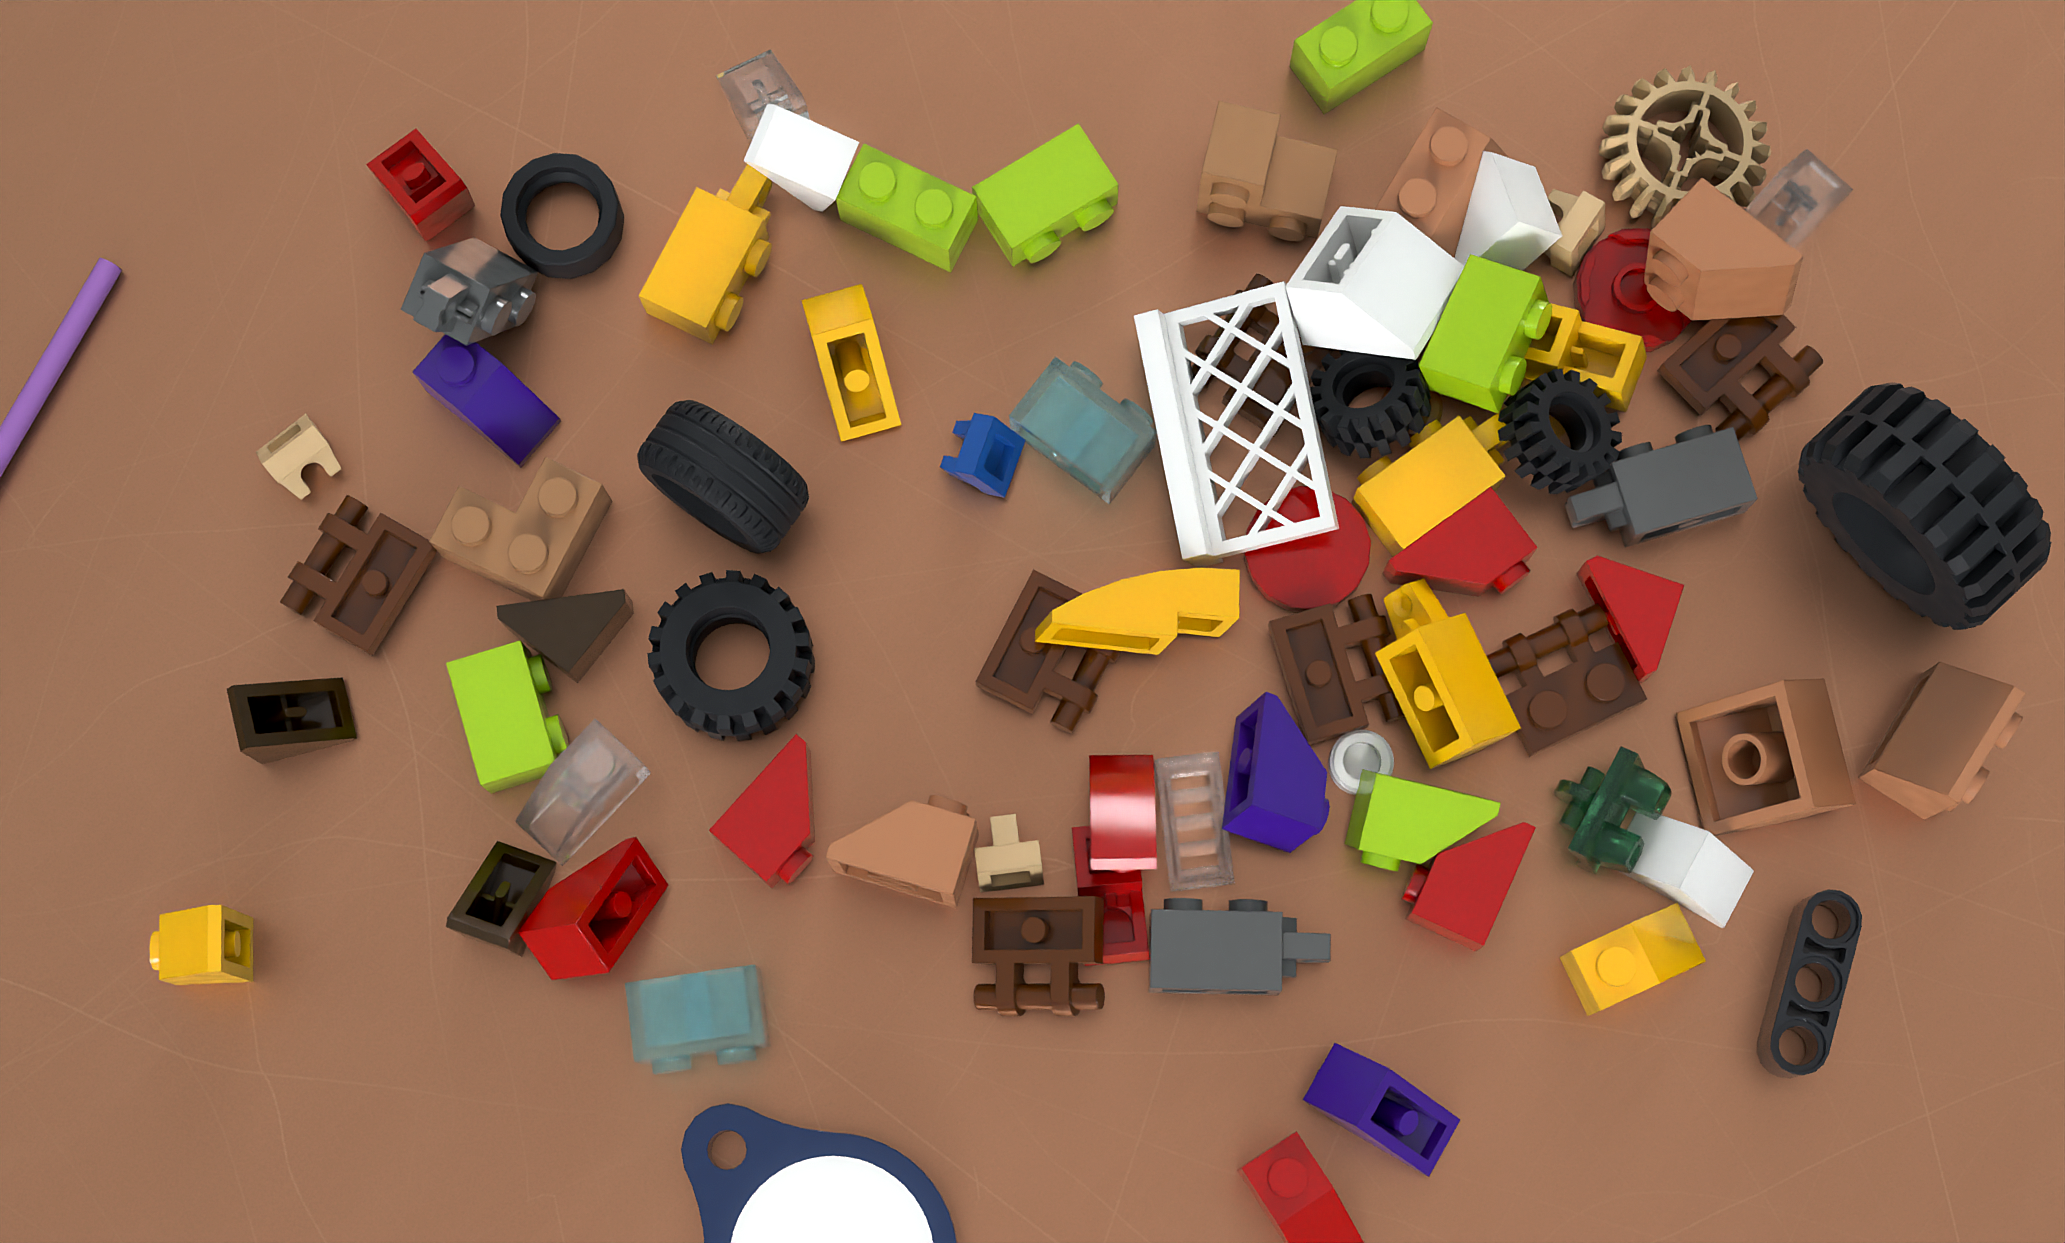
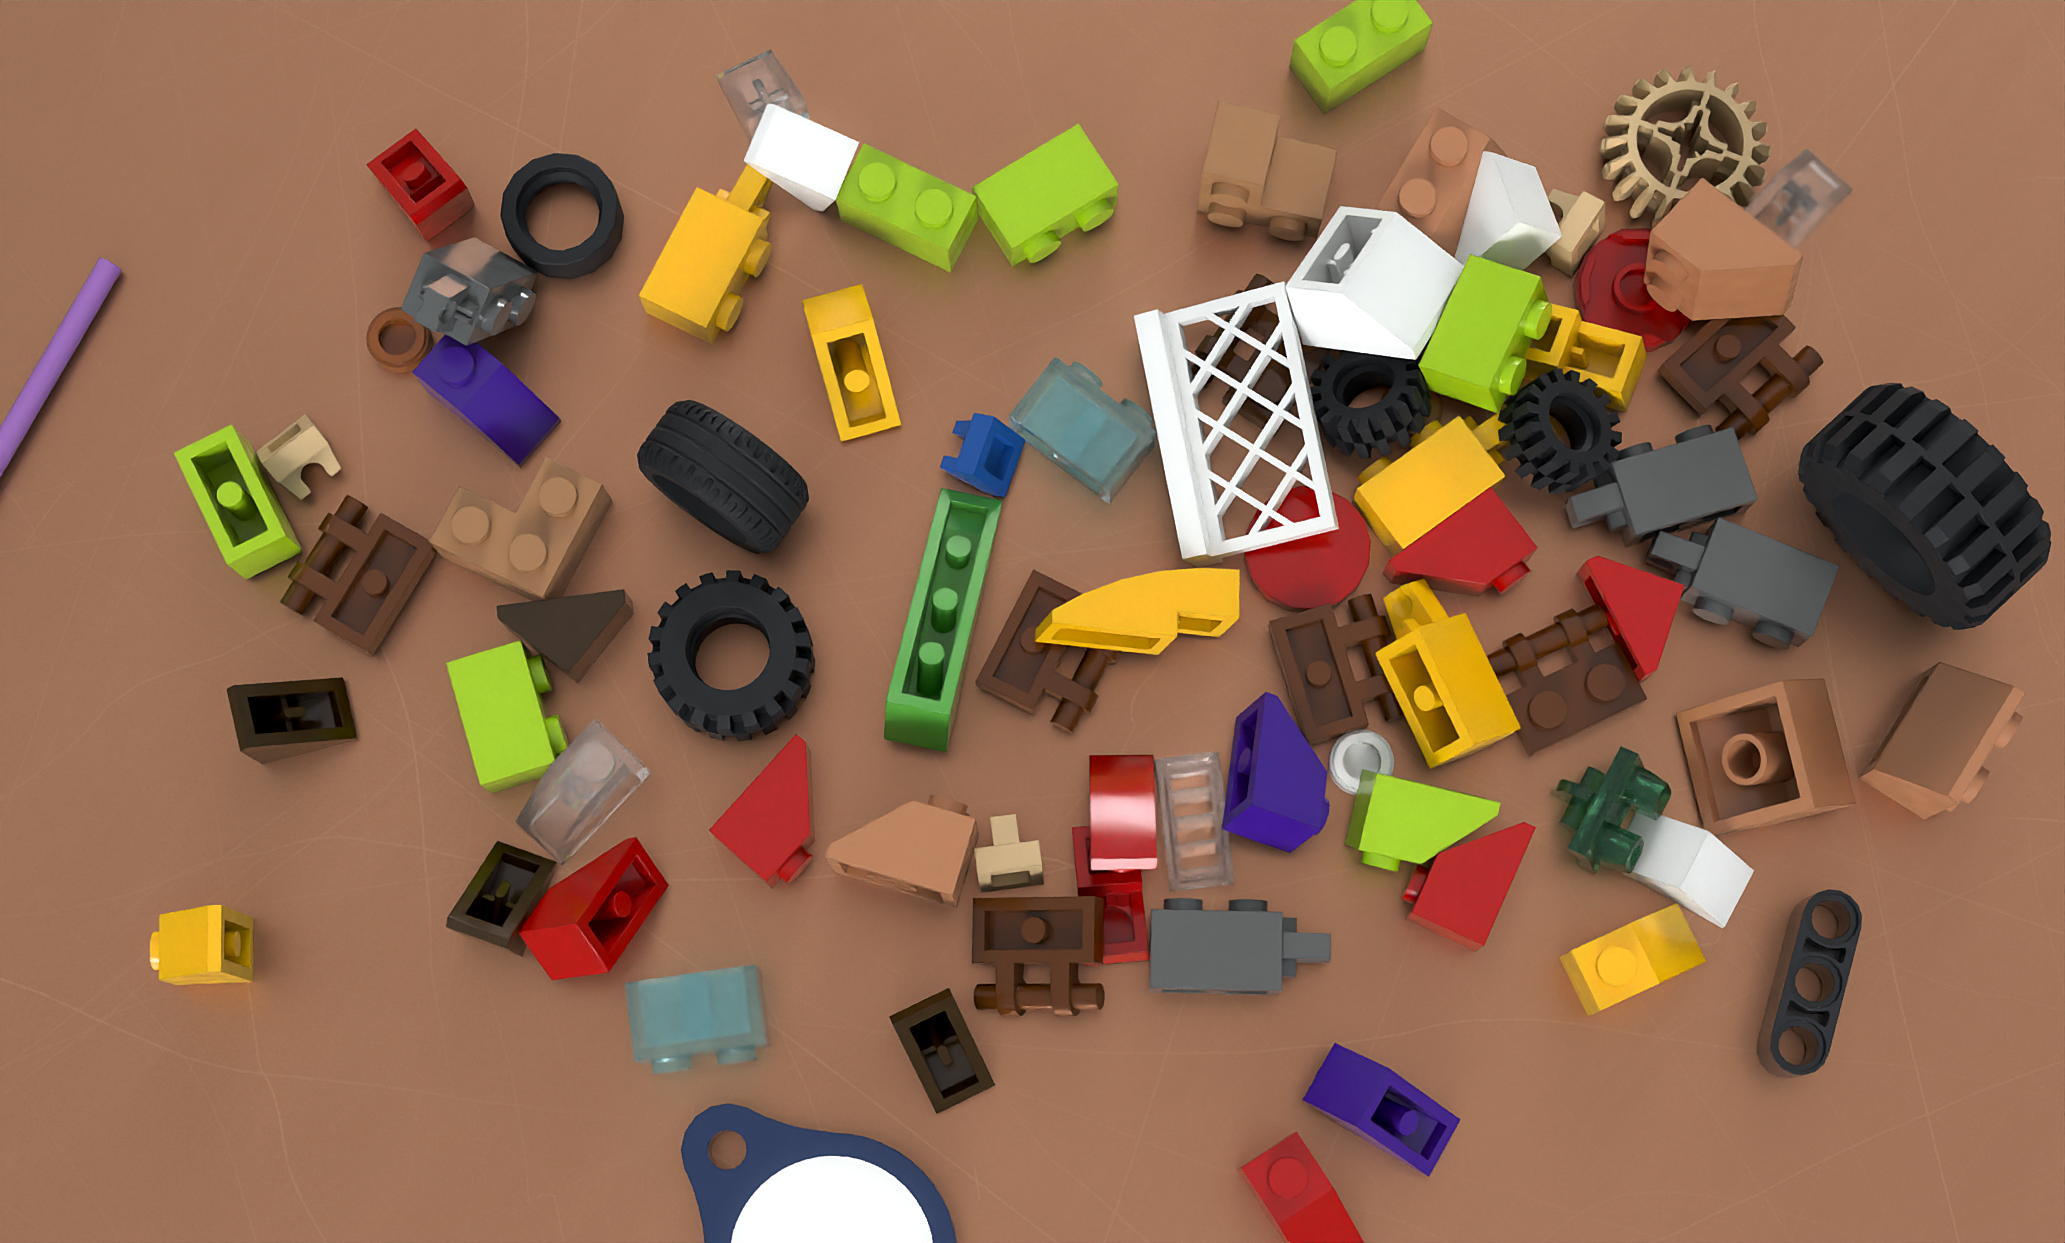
(238, 502): none -> lime brick
(398, 341): none -> dark orange tile
(941, 621): none -> bright green slope
(942, 1050): none -> dark brown slope
(1747, 580): none -> dark grey hinge

